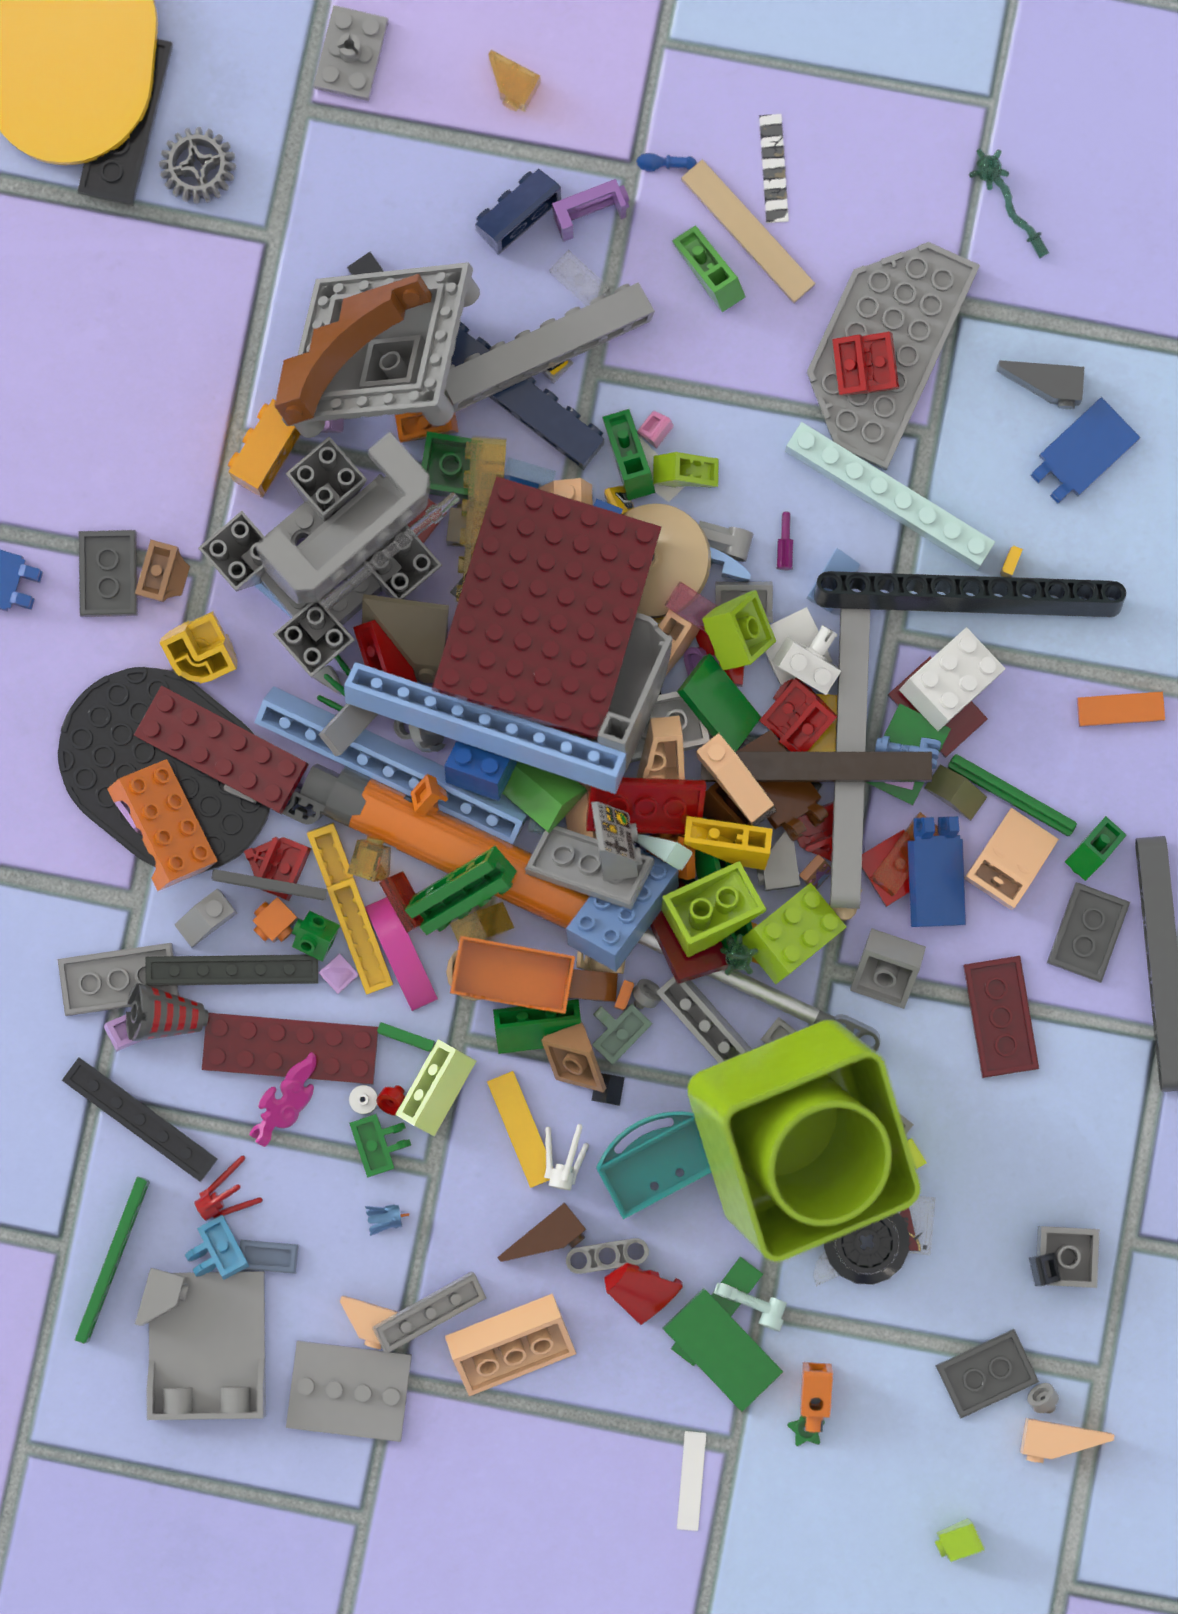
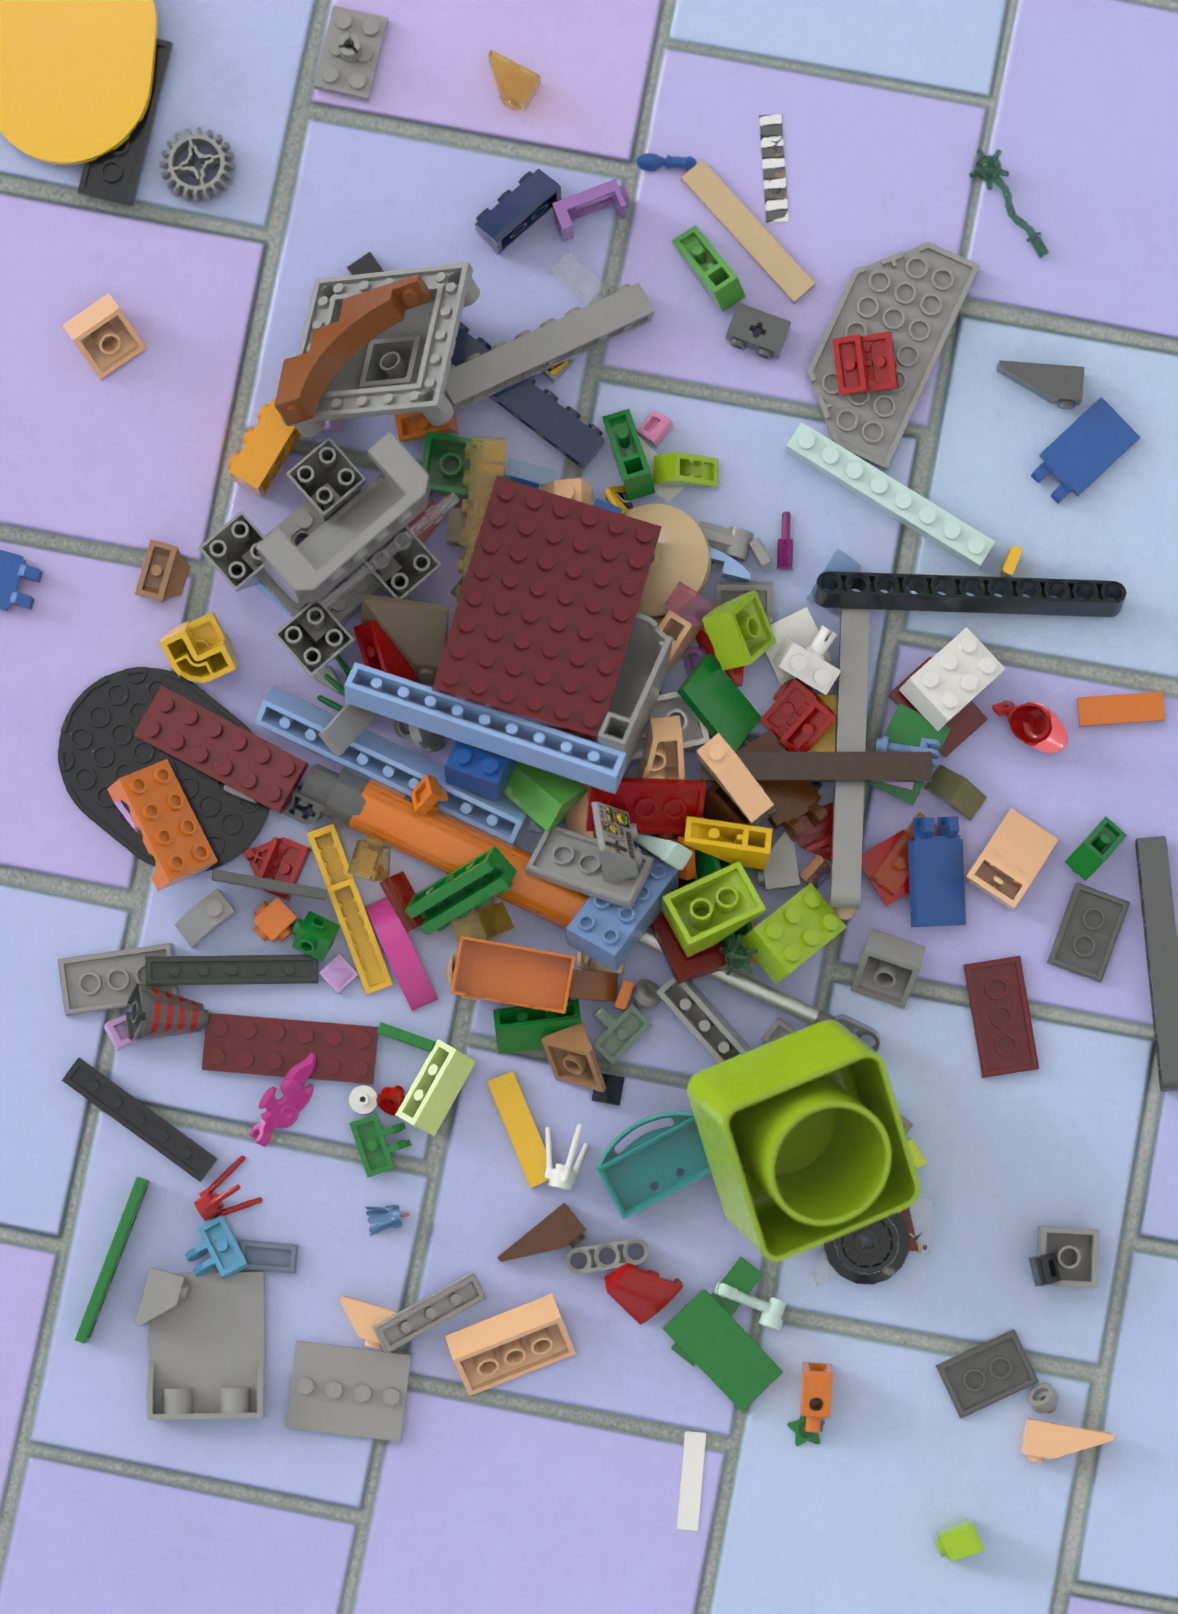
(104, 336): none -> light nougat slope
(108, 573): dark grey tile -> none
(749, 319): none -> dark grey brick
(760, 555): none -> light grey tile
(1012, 795): green axle -> none
(1034, 725): none -> red hair

